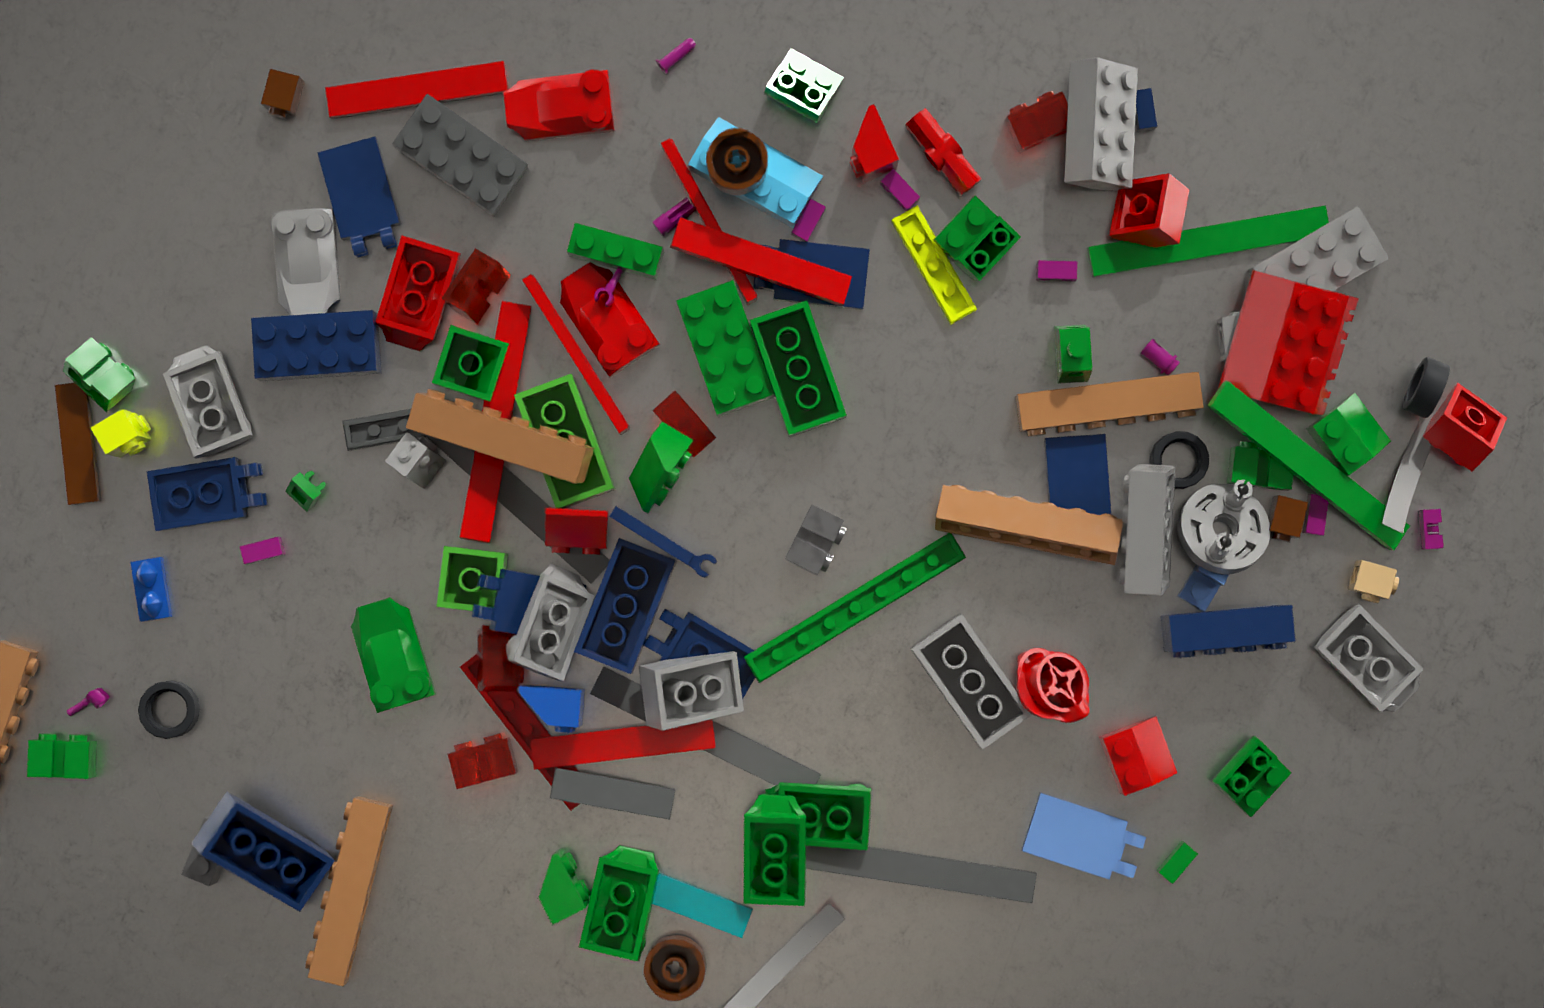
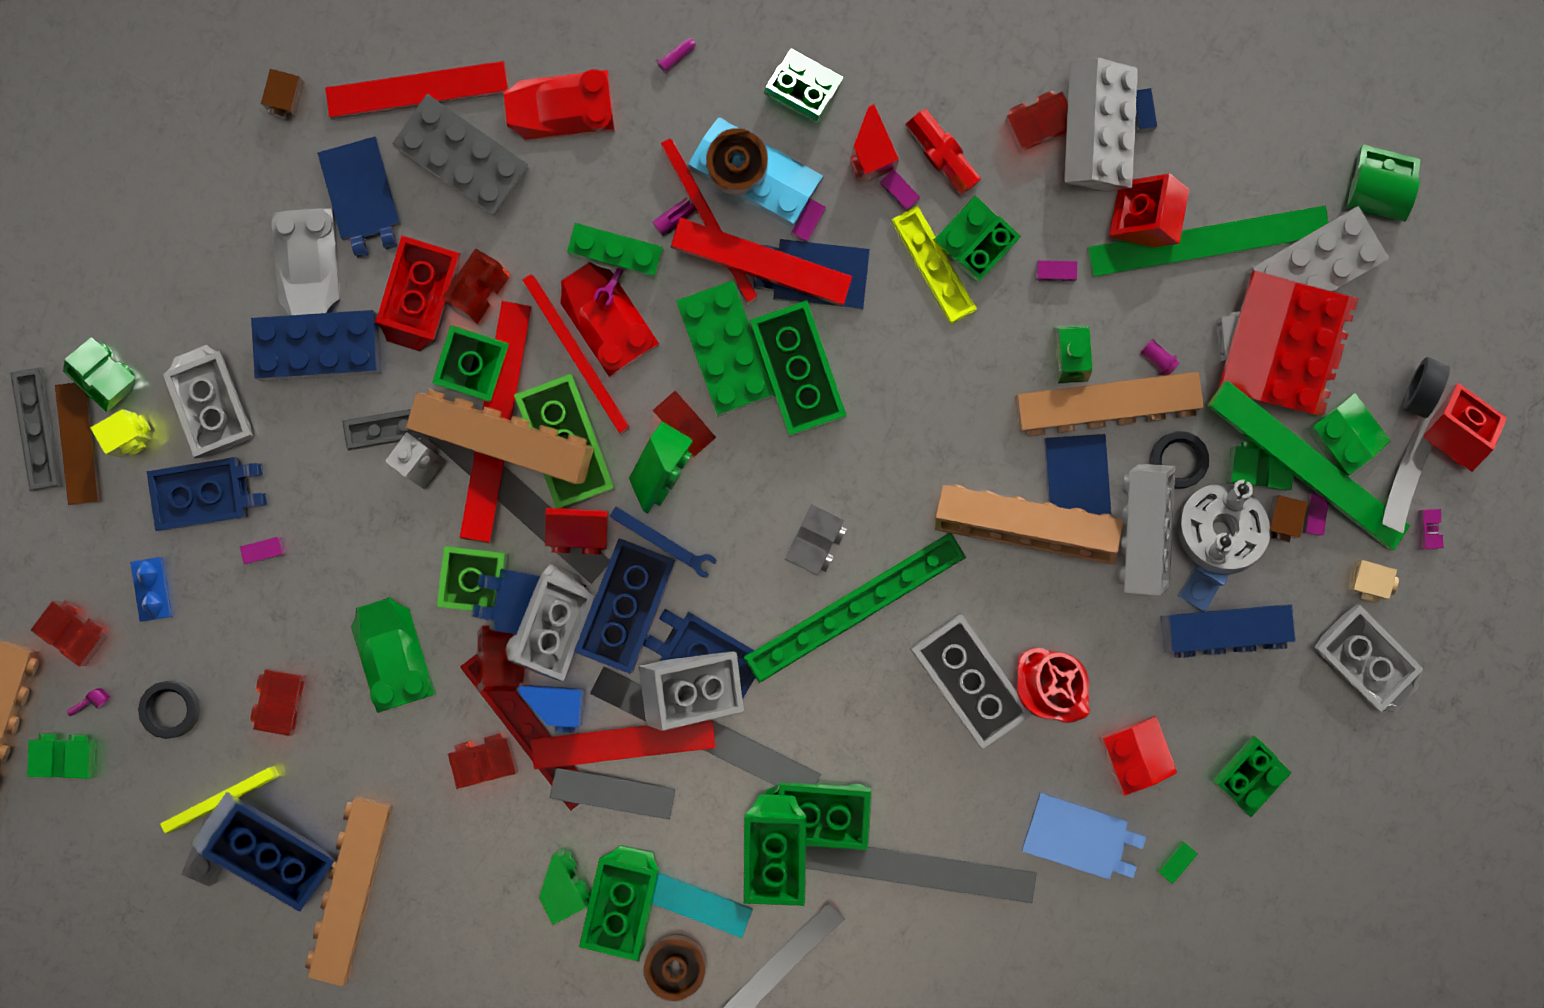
(36, 429): none -> dark grey tile
(70, 632): none -> clear red brick
(210, 804): none -> neon yellow tile
(277, 702): none -> clear red brick
(303, 491): green tile -> none
(1384, 183): none -> green brick

